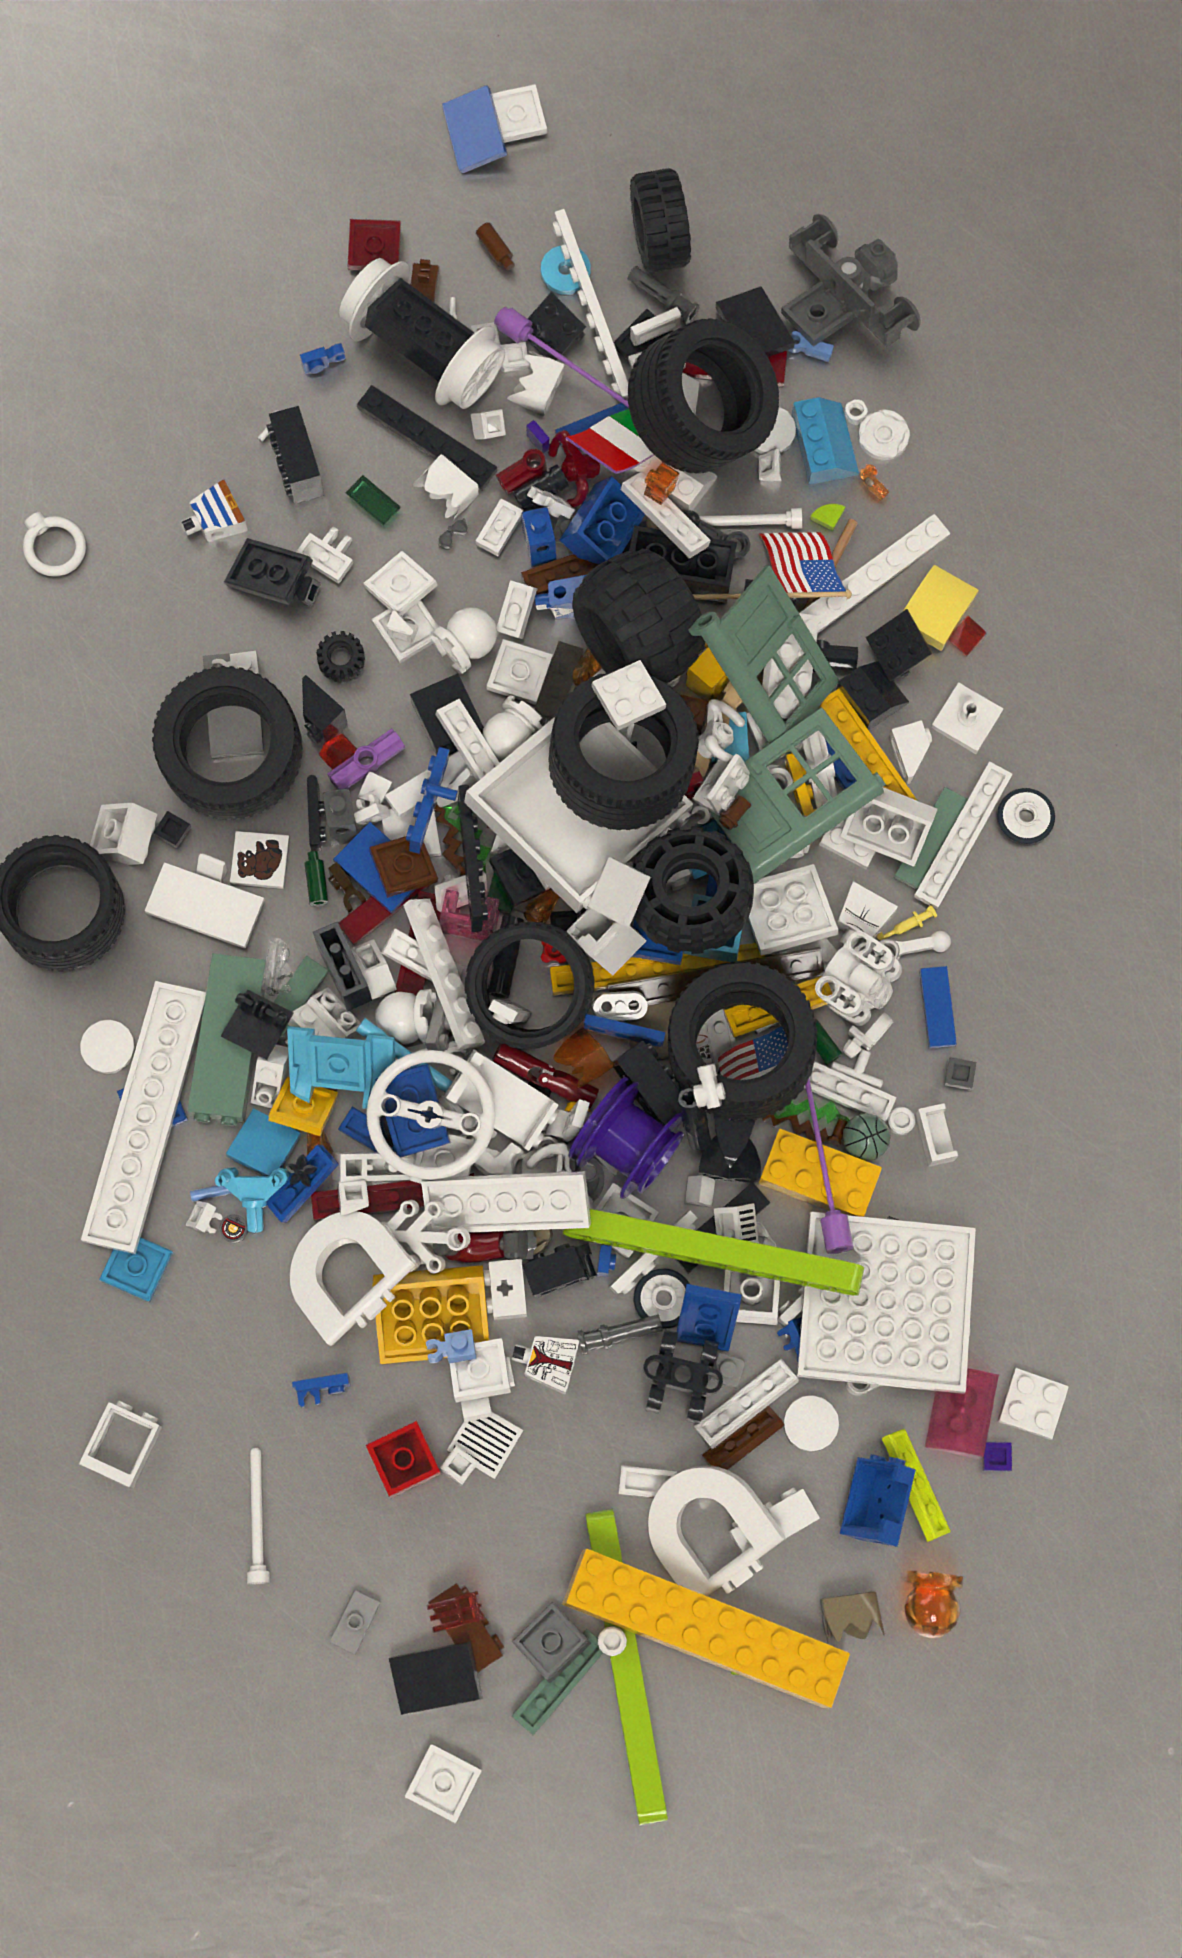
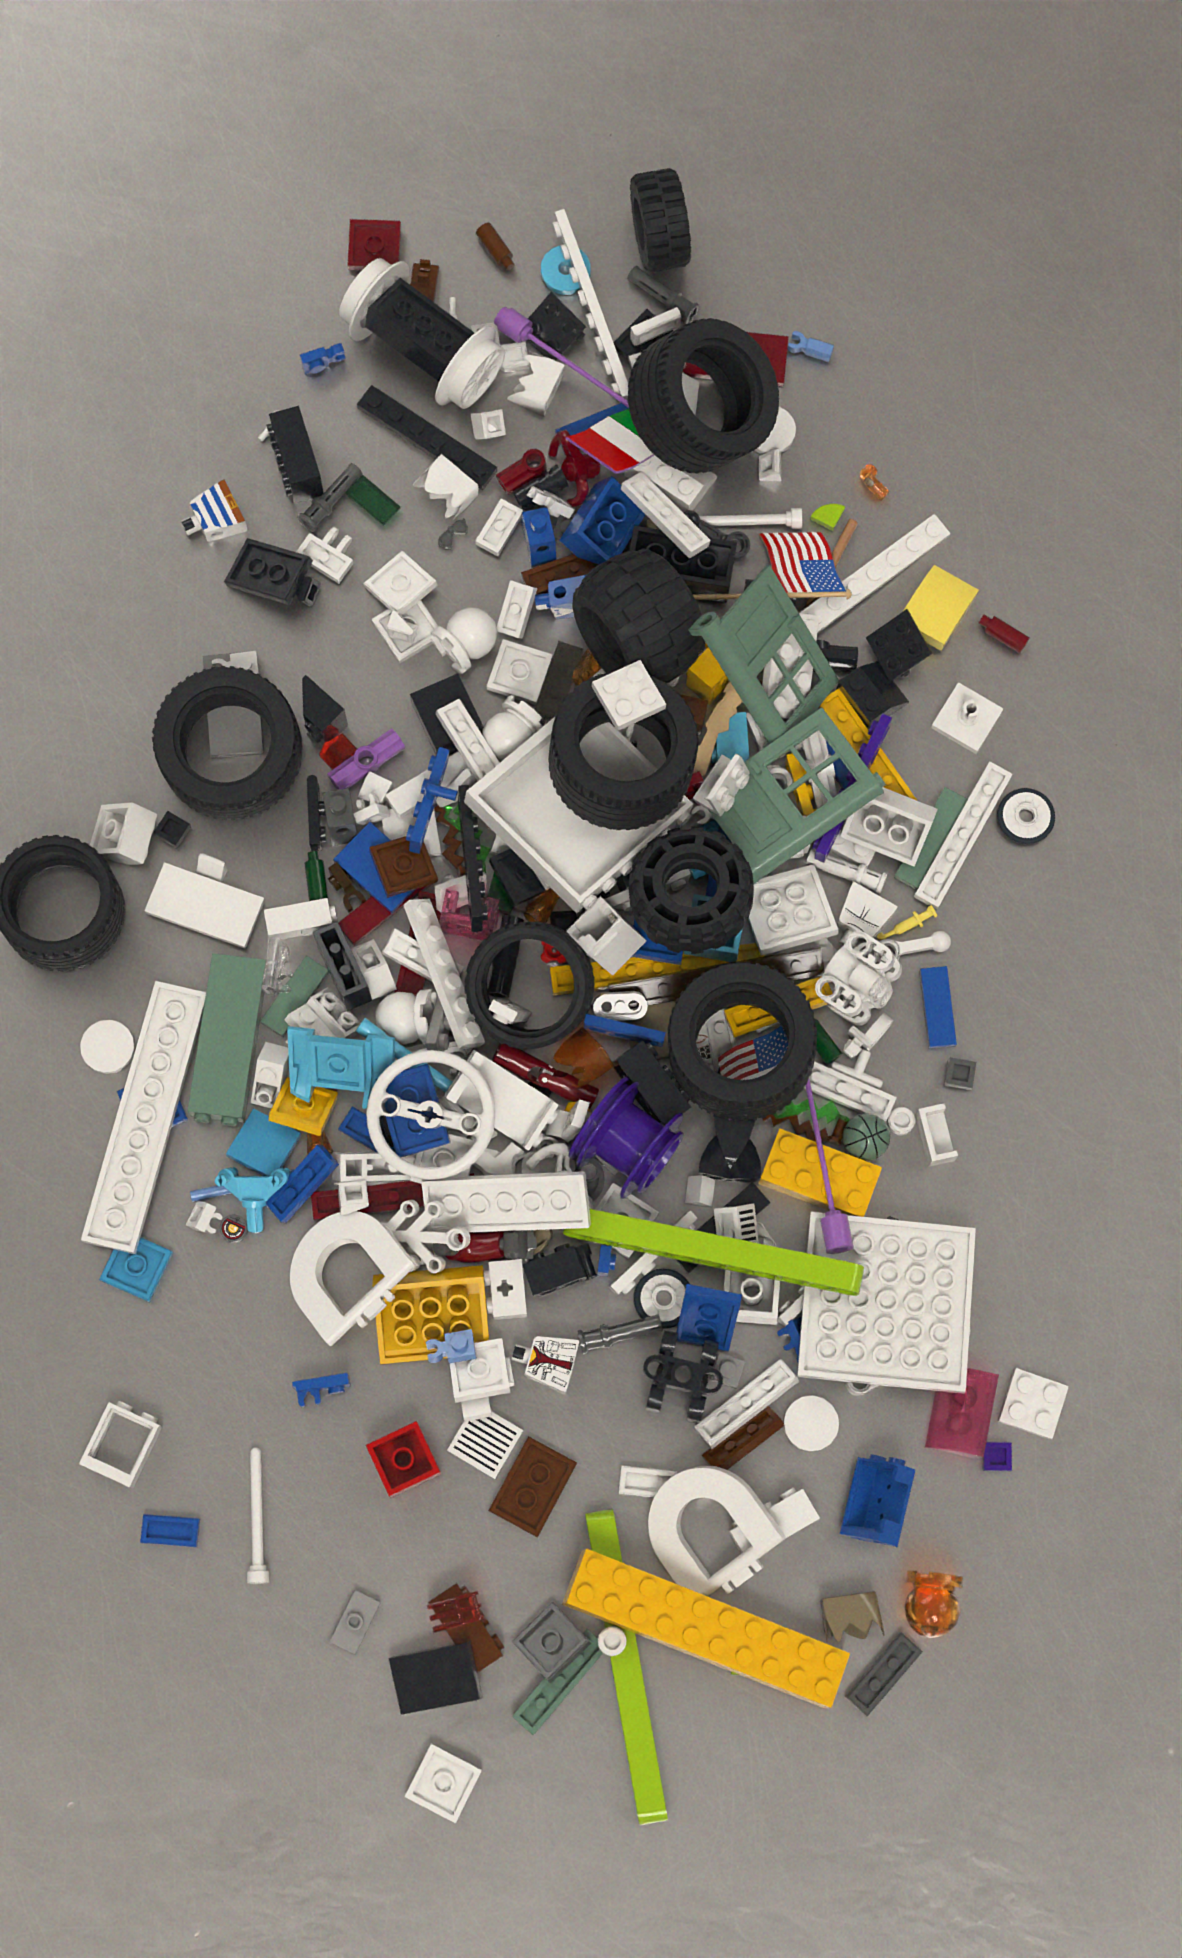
(37, 525): white piece -> none
(170, 1530): none -> blue tile
(256, 1024): black hinge -> none
(259, 860): tile -> none
(299, 918): none -> white brick
(301, 1171): black plant -> none
(323, 505): none -> dark grey pin
(340, 671): black tyre -> none
(459, 1465): white slope -> none
(474, 129): tile -> none
(519, 113): white plate -> none
(532, 1487): none -> reddish brown tile
(537, 436): dark purple tile -> none
(619, 891): white tile -> none
(661, 483): clear orange plate -> none
(694, 1121): black axle -> none
(709, 1092): white plate -> none
(718, 734): white piece -> none
(734, 813): reddish brown pin -> none
(757, 316): black tile -> none
(824, 440): dark azure slope -> none
(845, 287): dark grey piece -> none
(851, 872): none -> white pin
(855, 420): white axle -> none
(867, 754): none -> dark purple plate
(883, 435): white tile -> none
(883, 1674): none -> dark grey tile
(910, 747): white slope -> none
(921, 1495): neon yellow tile -> none
(967, 636): clear red slope -> none
(1004, 633): none -> dark red cylinder

